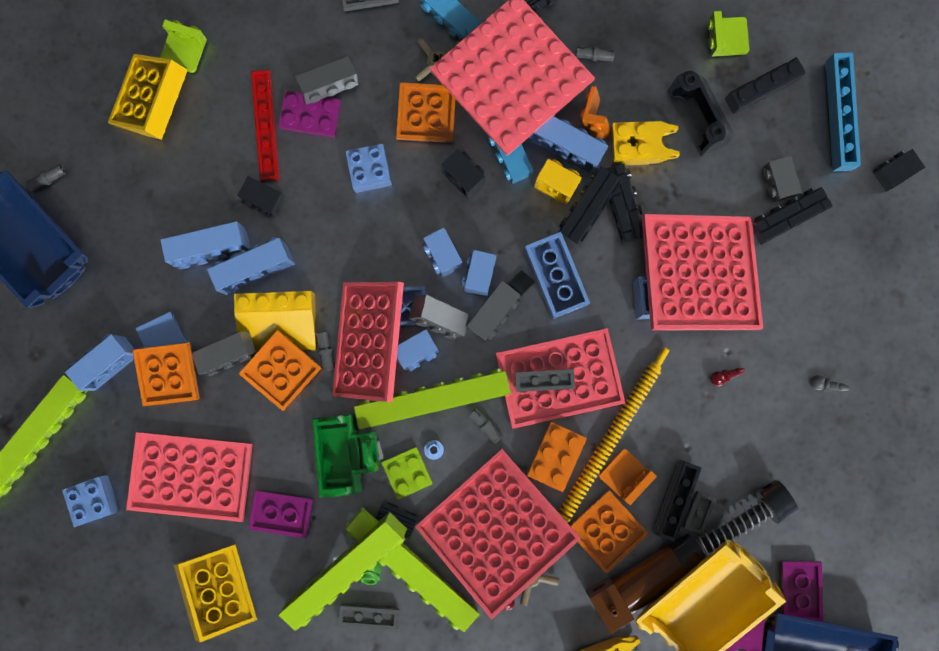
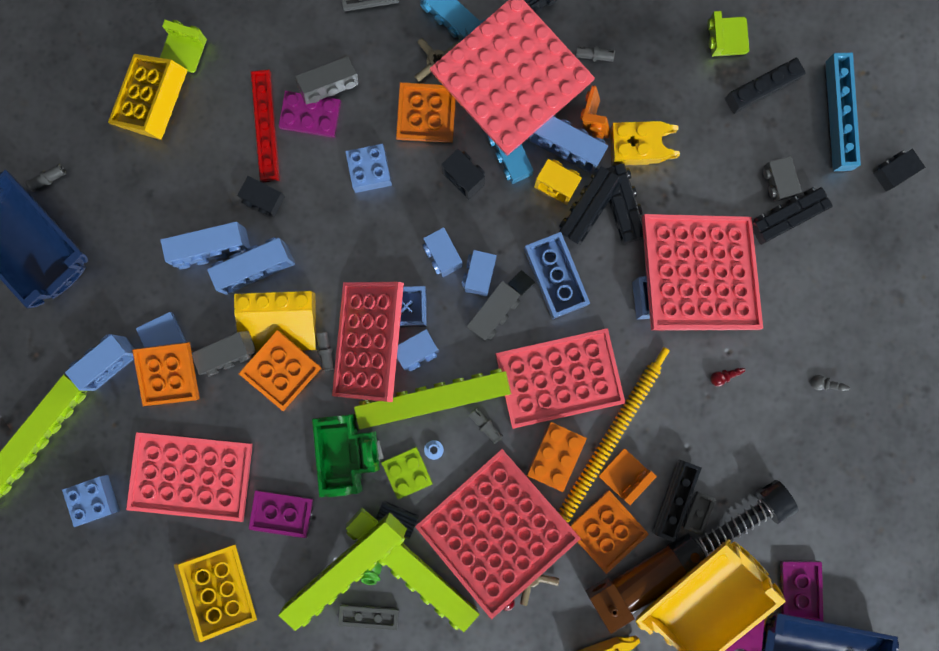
(438, 316): brick -> none
(544, 380): dark grey plate -> none
(693, 86): black windscreen -> none

